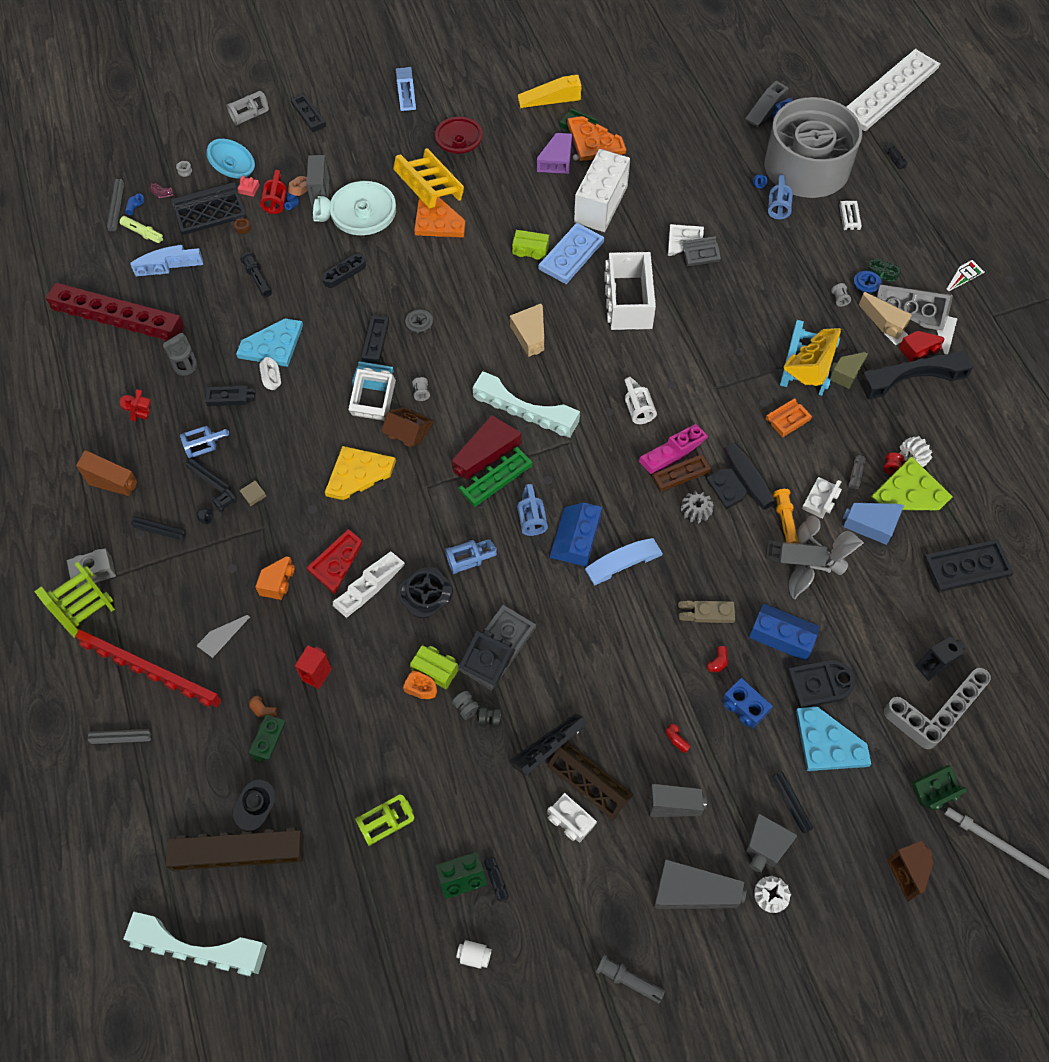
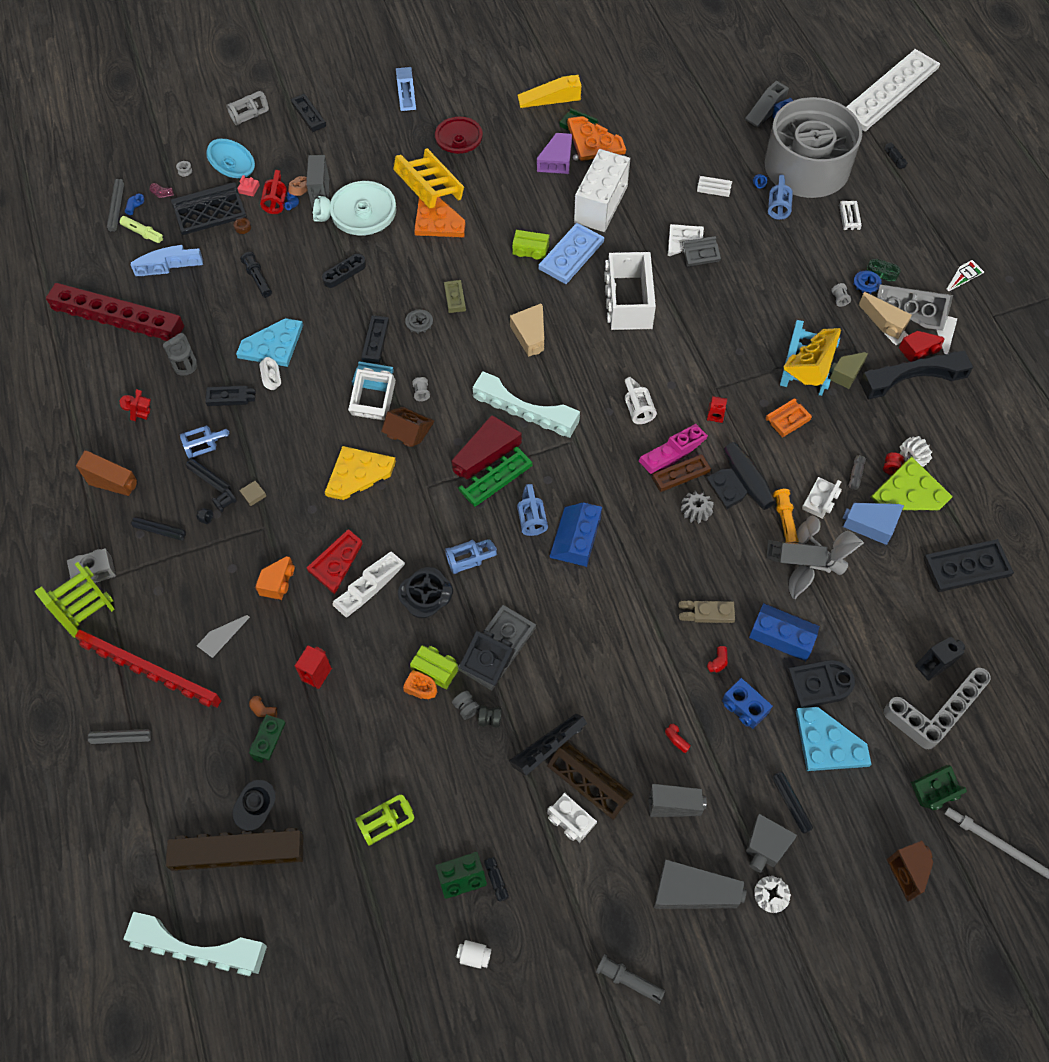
(454, 296): none -> olive plate
(621, 559): light blue slope -> none
(714, 186): none -> white tile
(717, 406): none -> red leg

